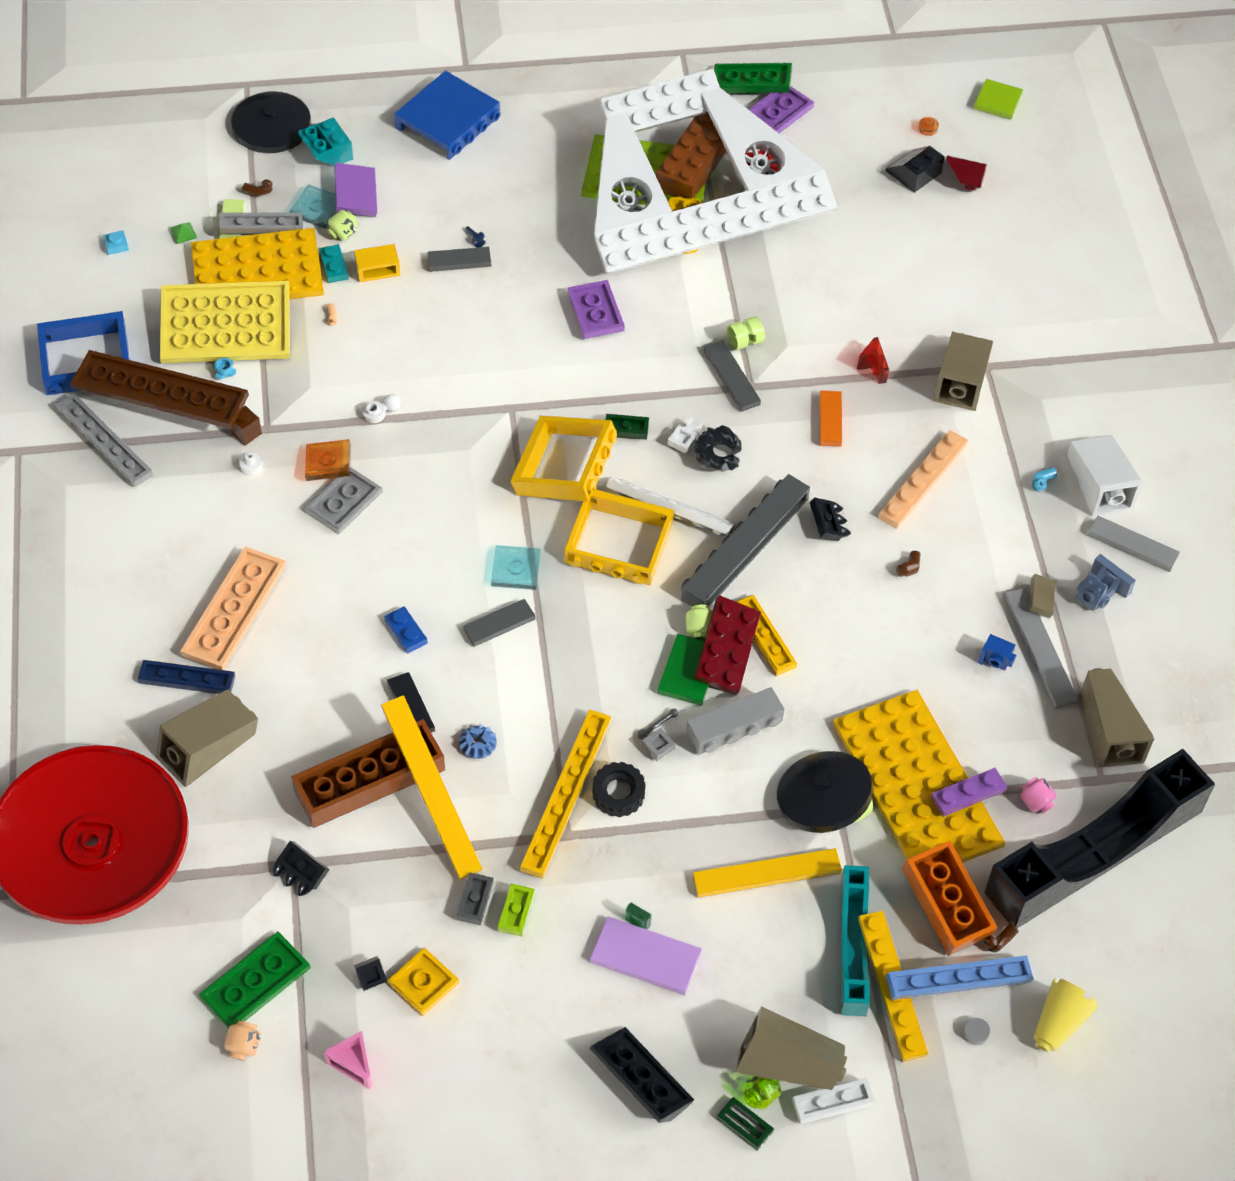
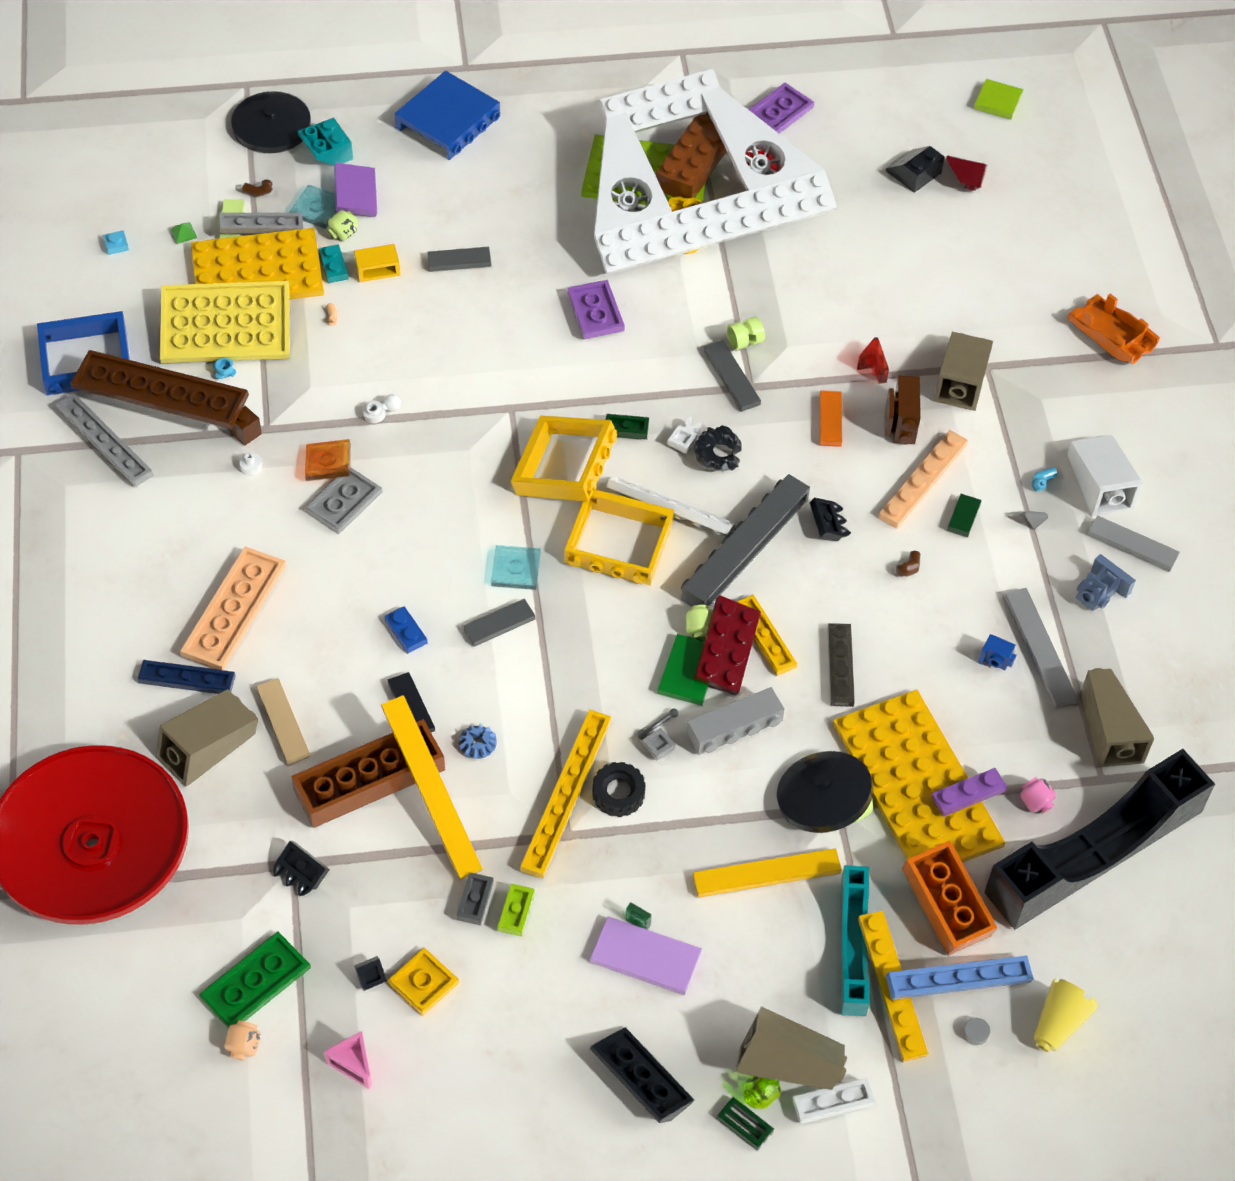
(283, 721): none -> tan tile
(477, 239): dark blue hand -> none
(754, 77): green tile -> none
(840, 665): none -> clear smoke plate
(903, 410): none -> reddish brown brick
(928, 126): clear orange tile -> none
(964, 515): none -> dark green tile
(997, 943): reddish brown arm -> none
(1035, 518): none -> light grey slope
(1042, 596): dark tan tile -> none
(1114, 329): none -> orange piece

